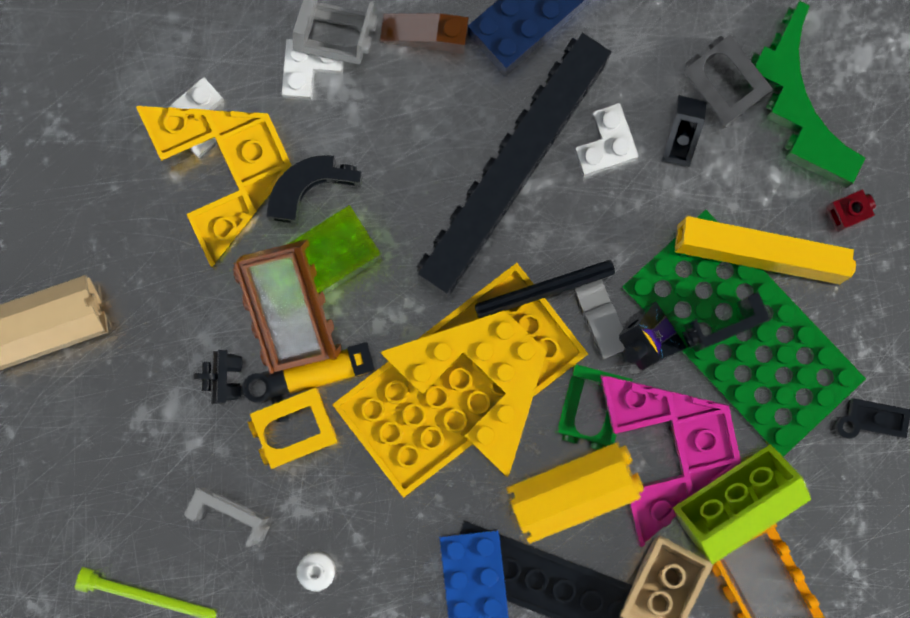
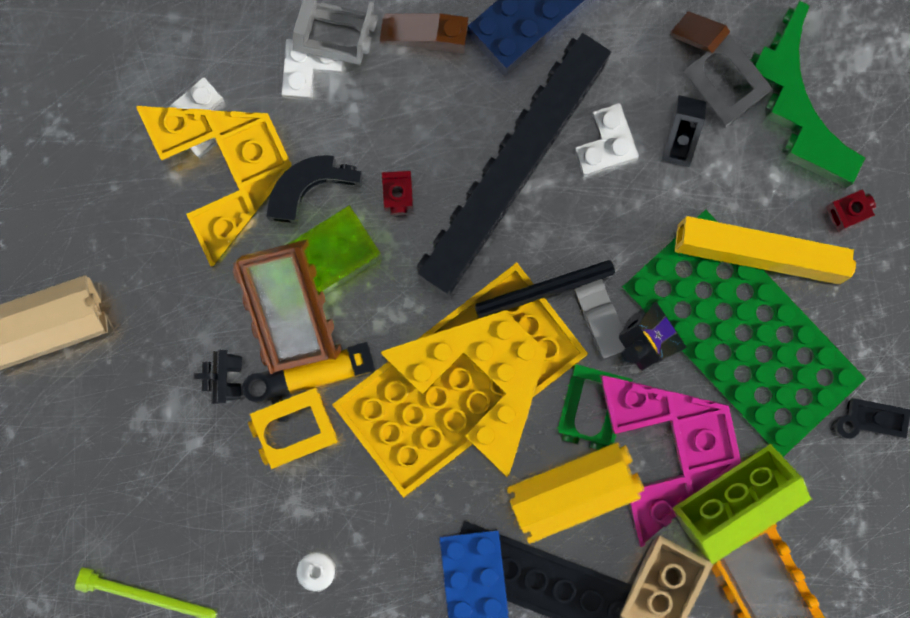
(204, 498): light grey panel -> none
(402, 180): none -> dark red brick
(700, 32): none -> reddish brown tile
(753, 312): black panel -> none

